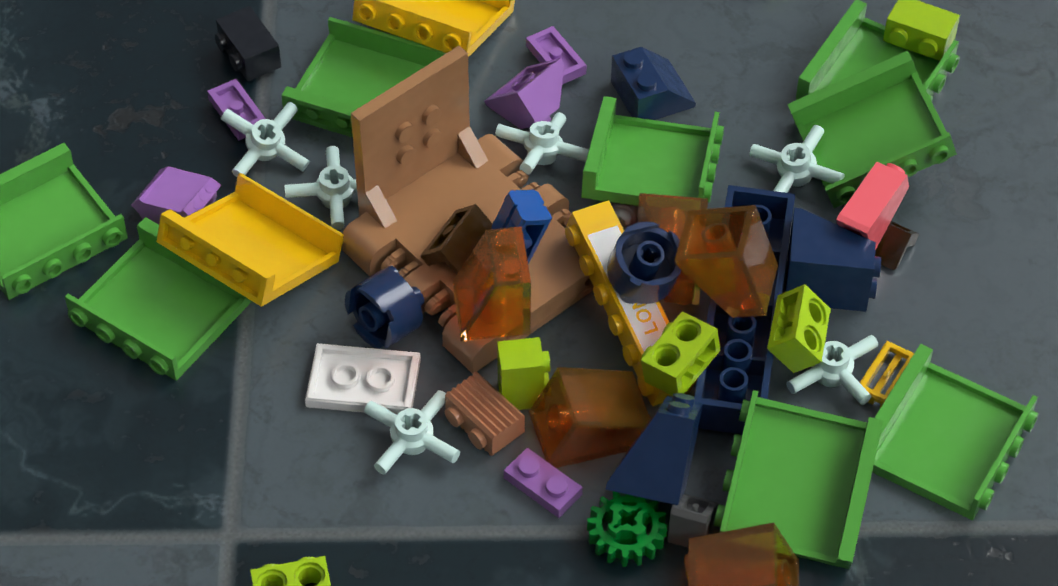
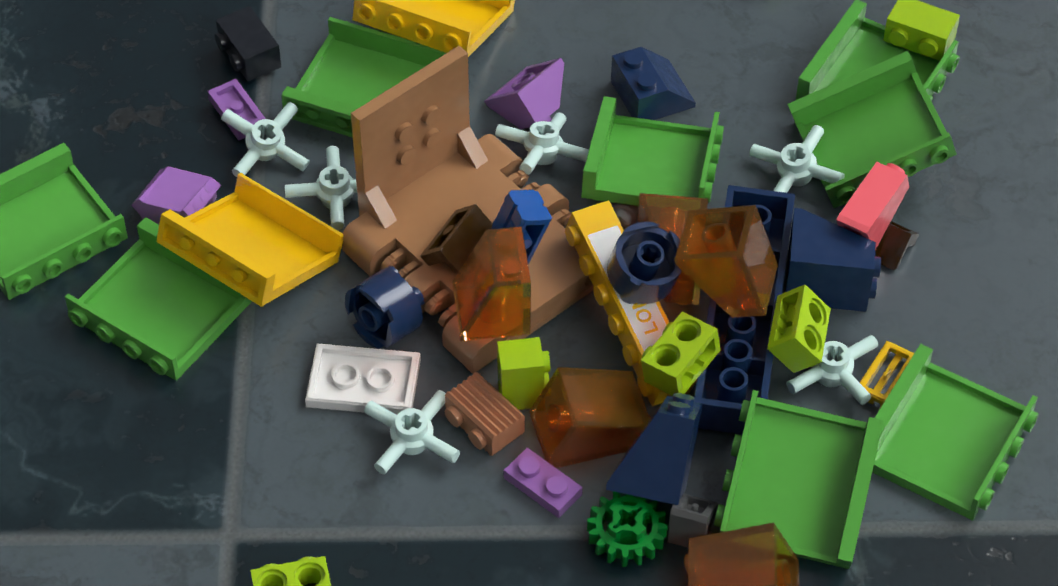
(551, 45): medium lavender plate -> none

